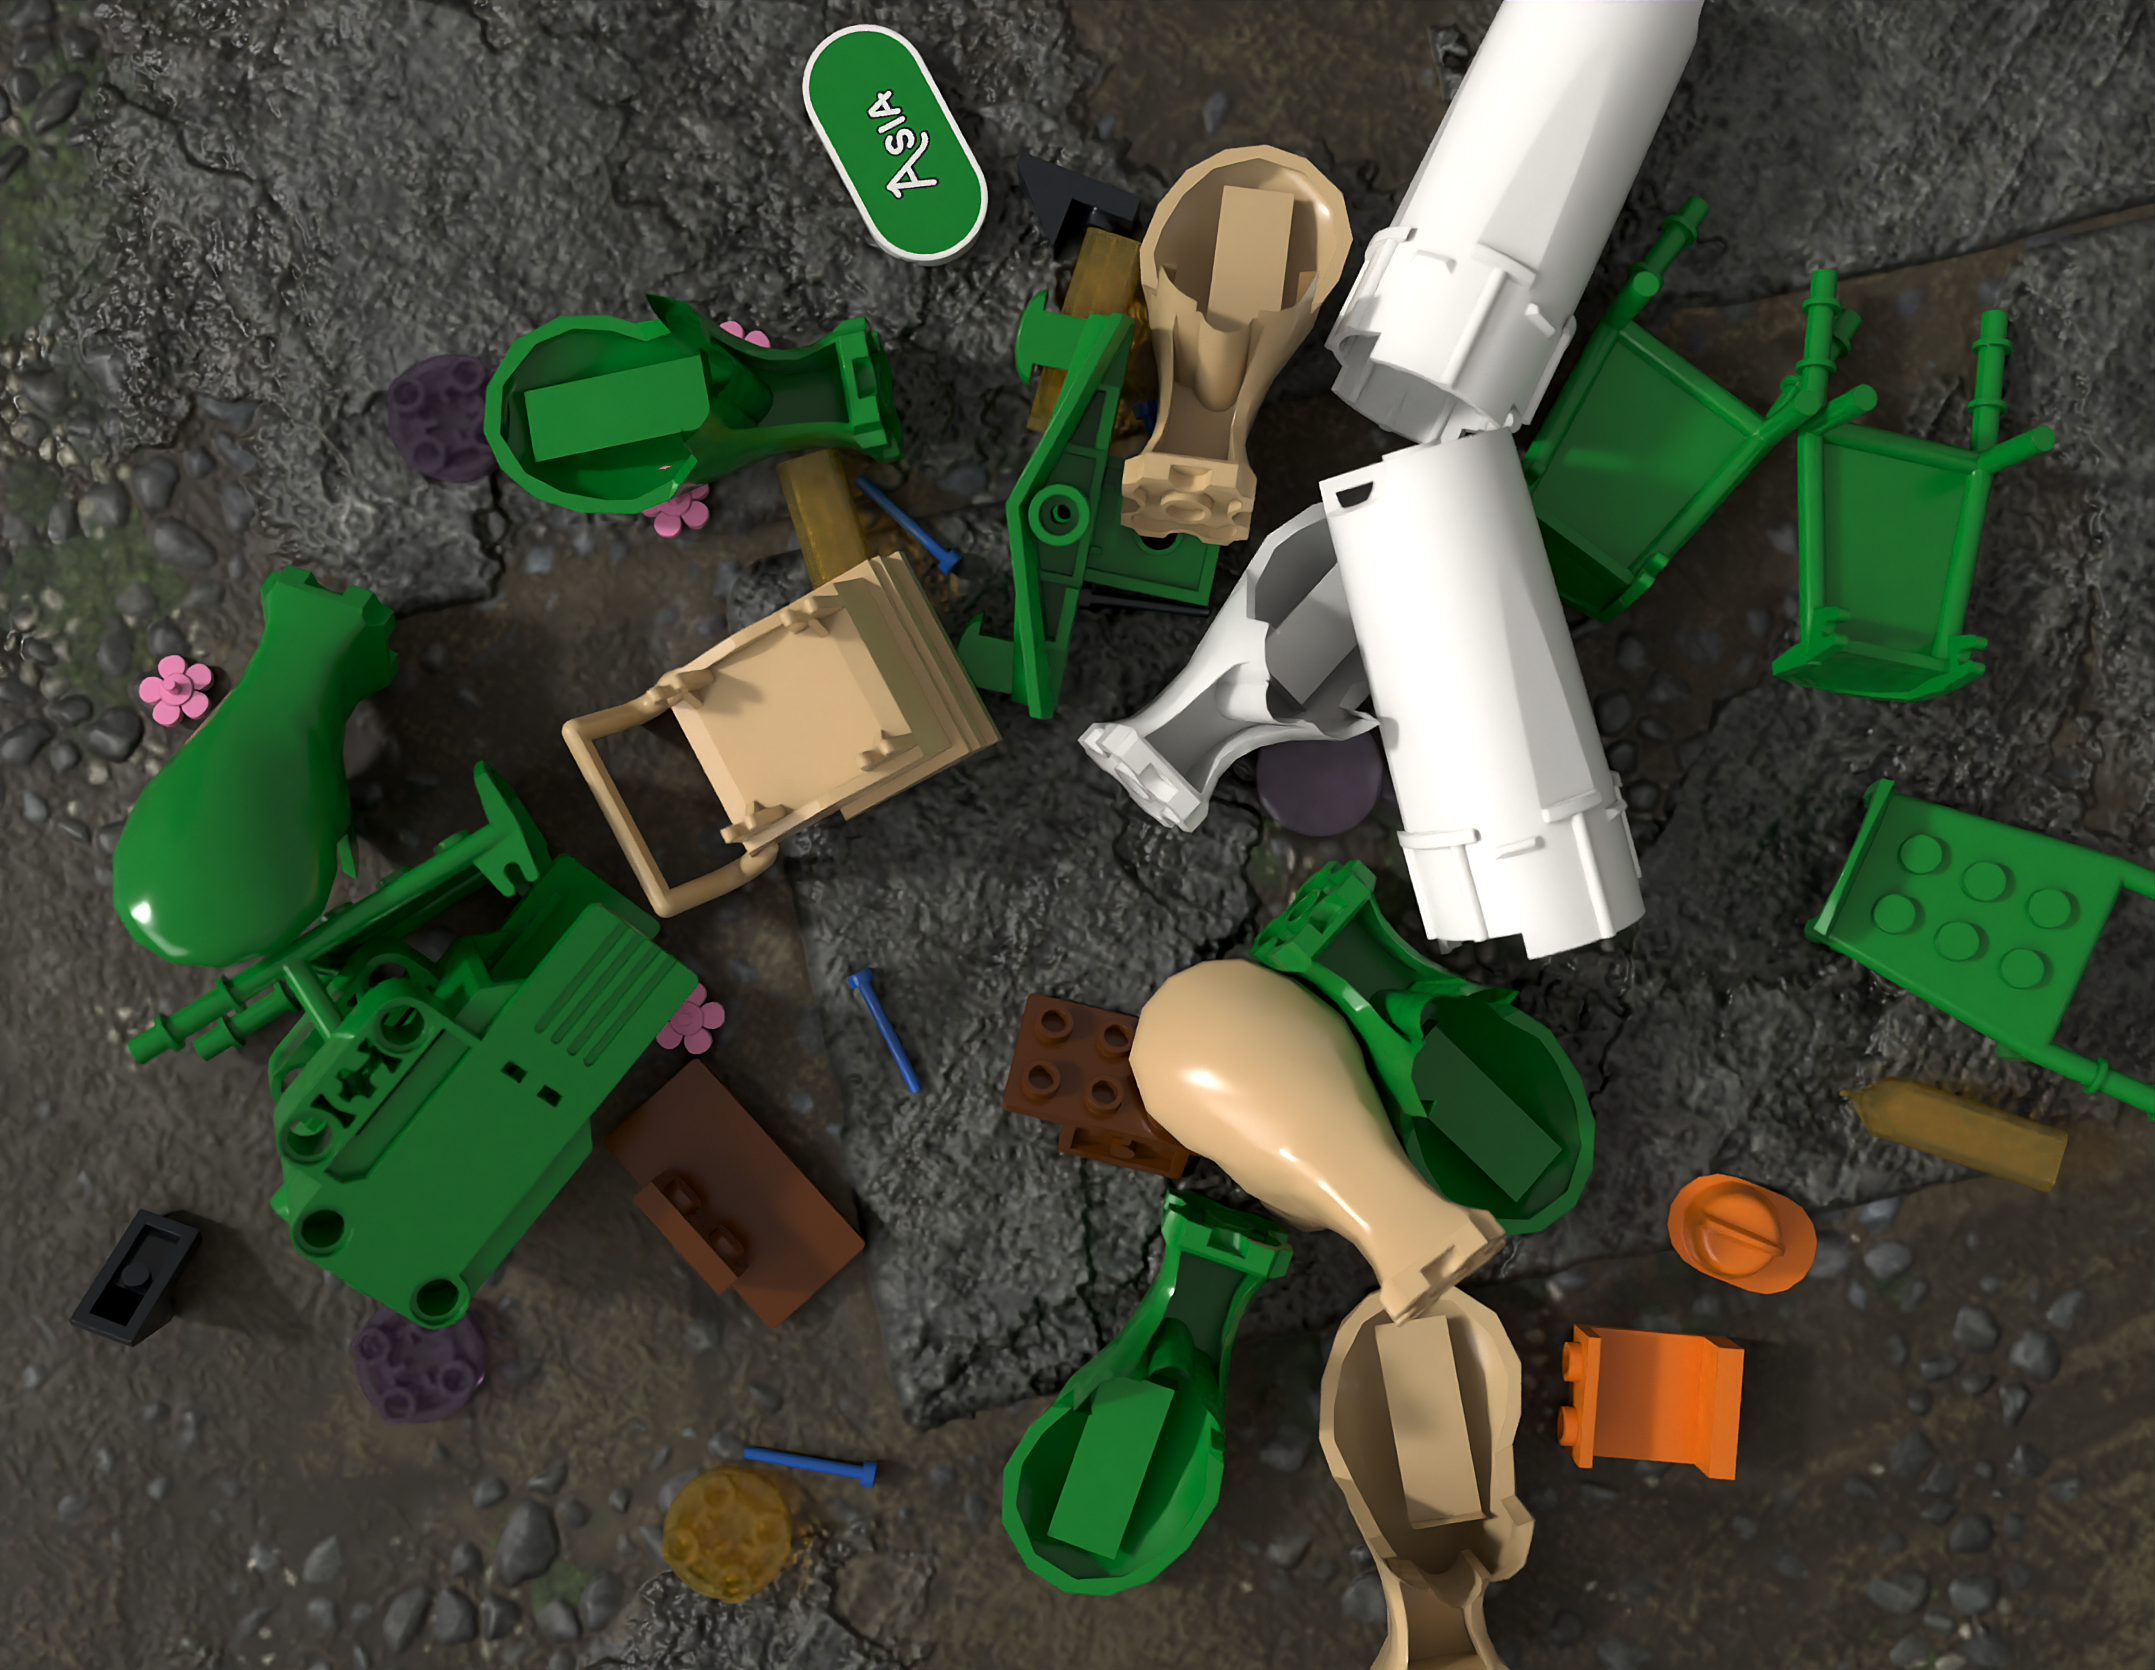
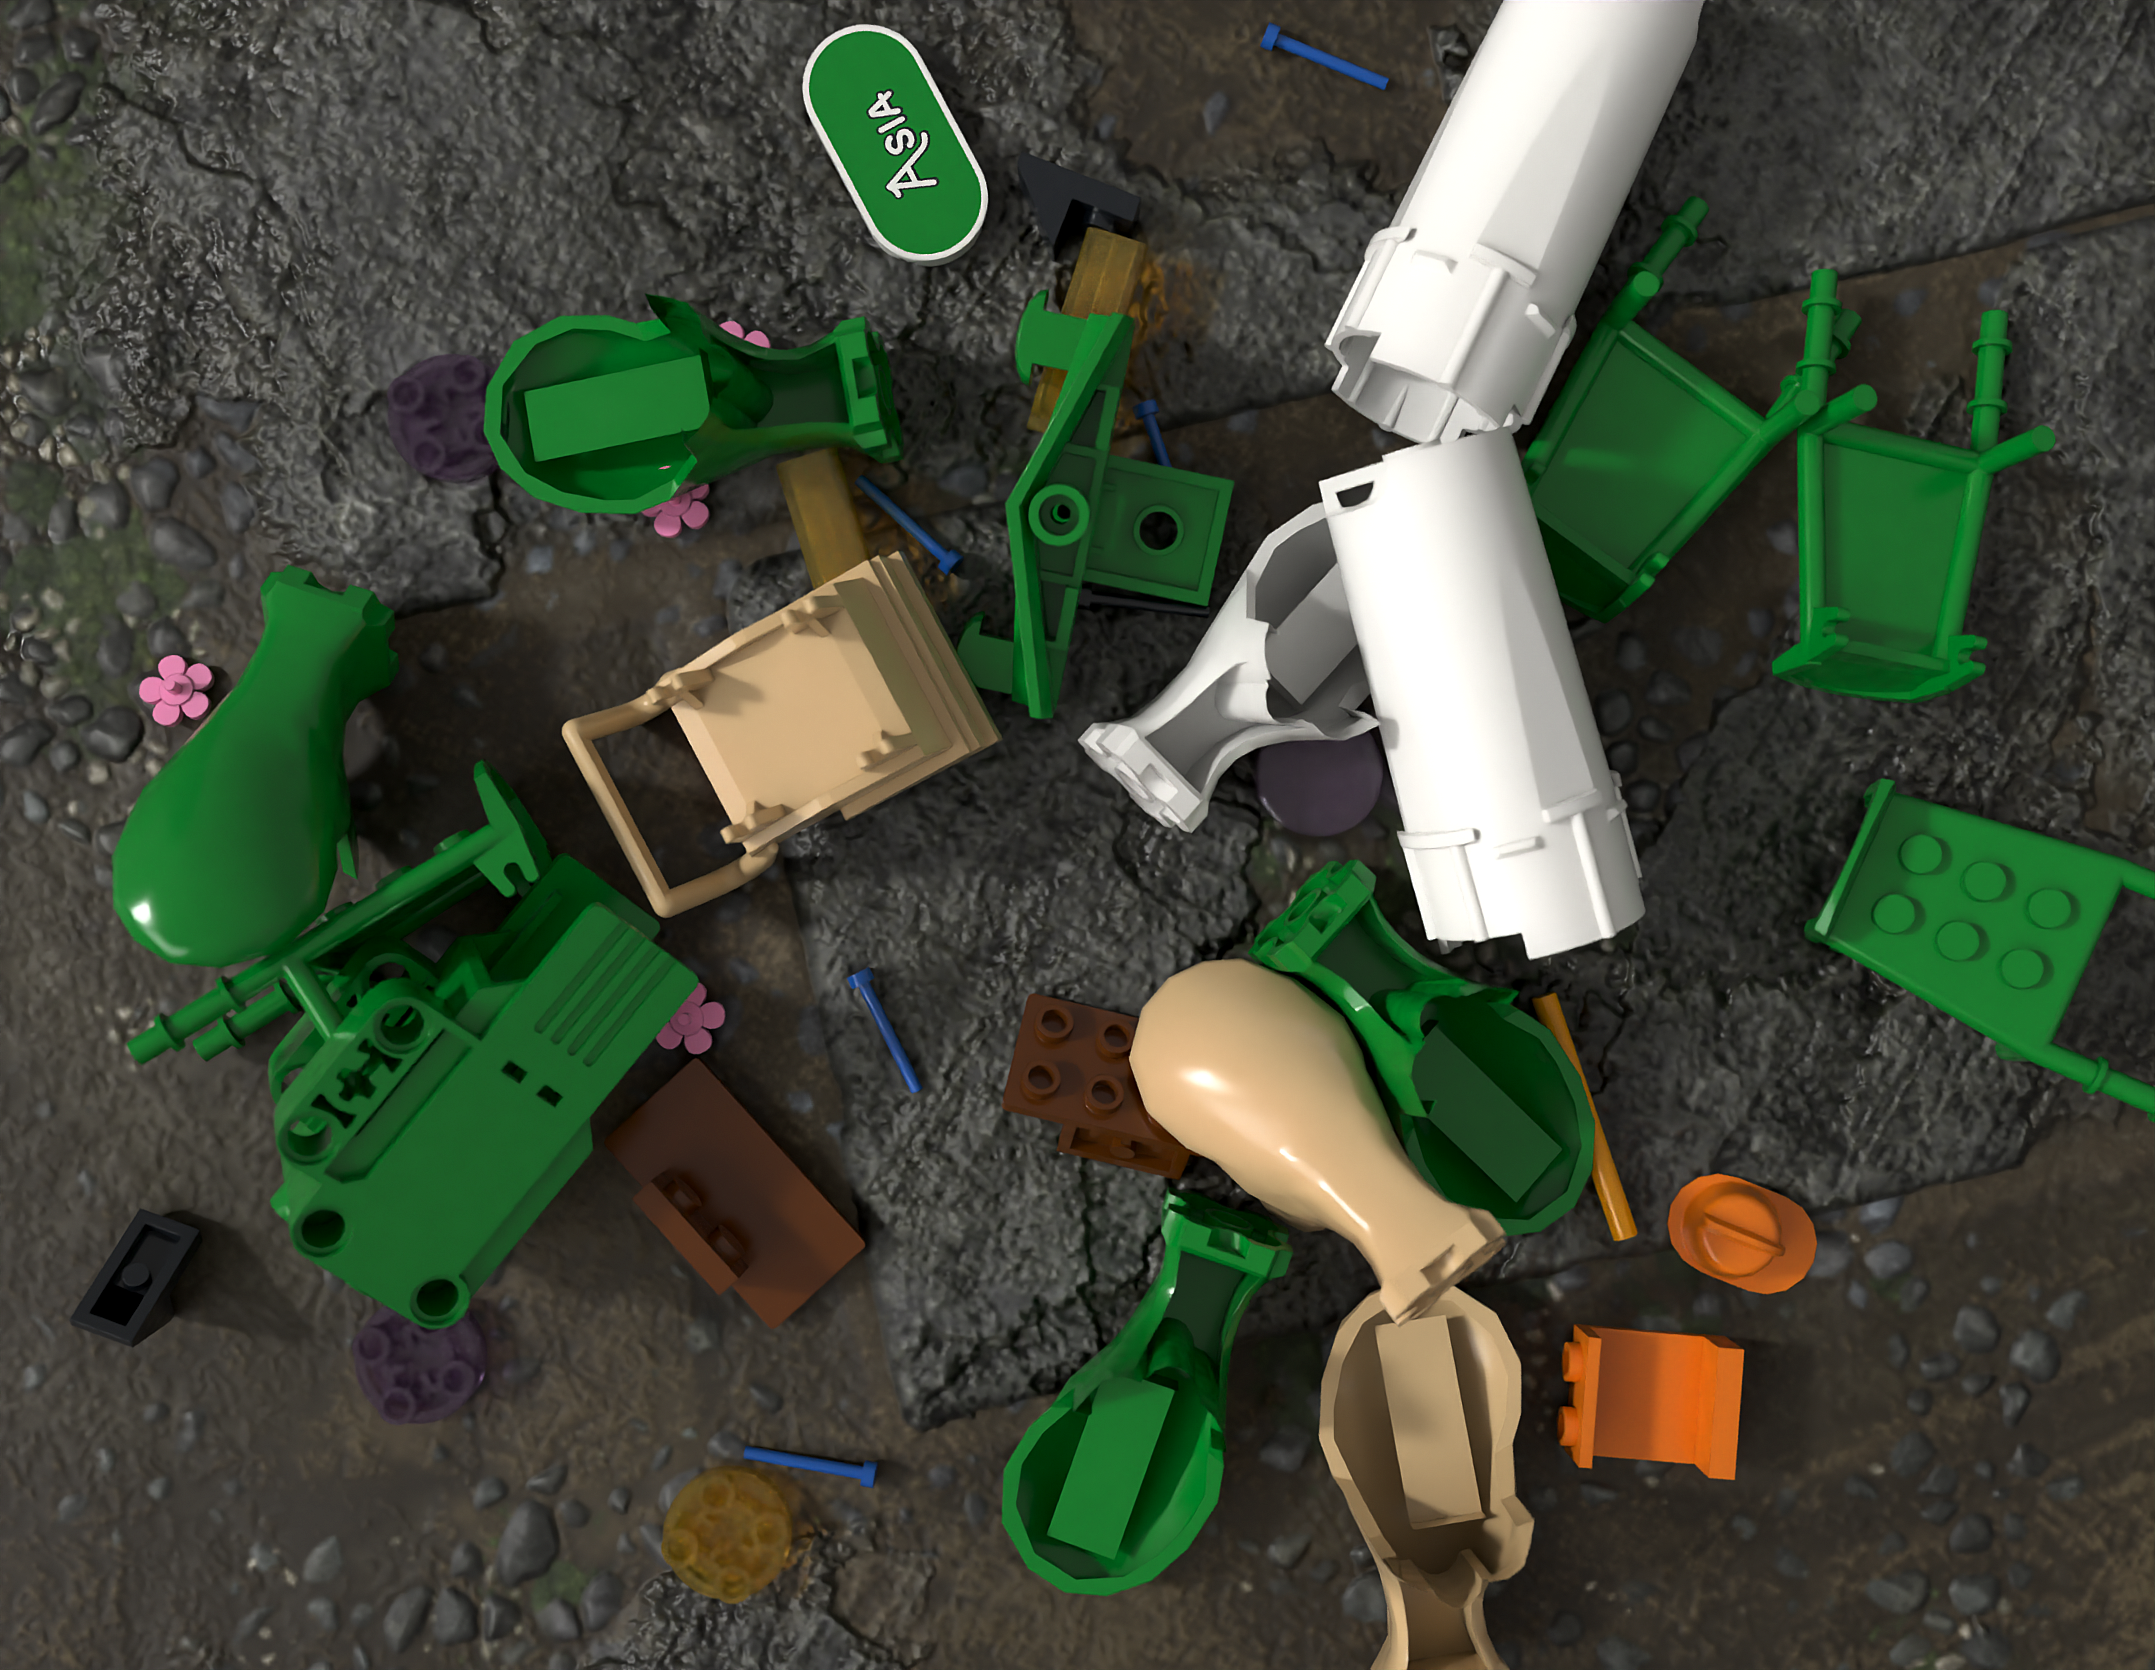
(1230, 294): tan animal -> none
(1274, 38): none -> blue piece
(1604, 1170): none -> light orange bar
(1961, 1131): clear yellow piece -> none

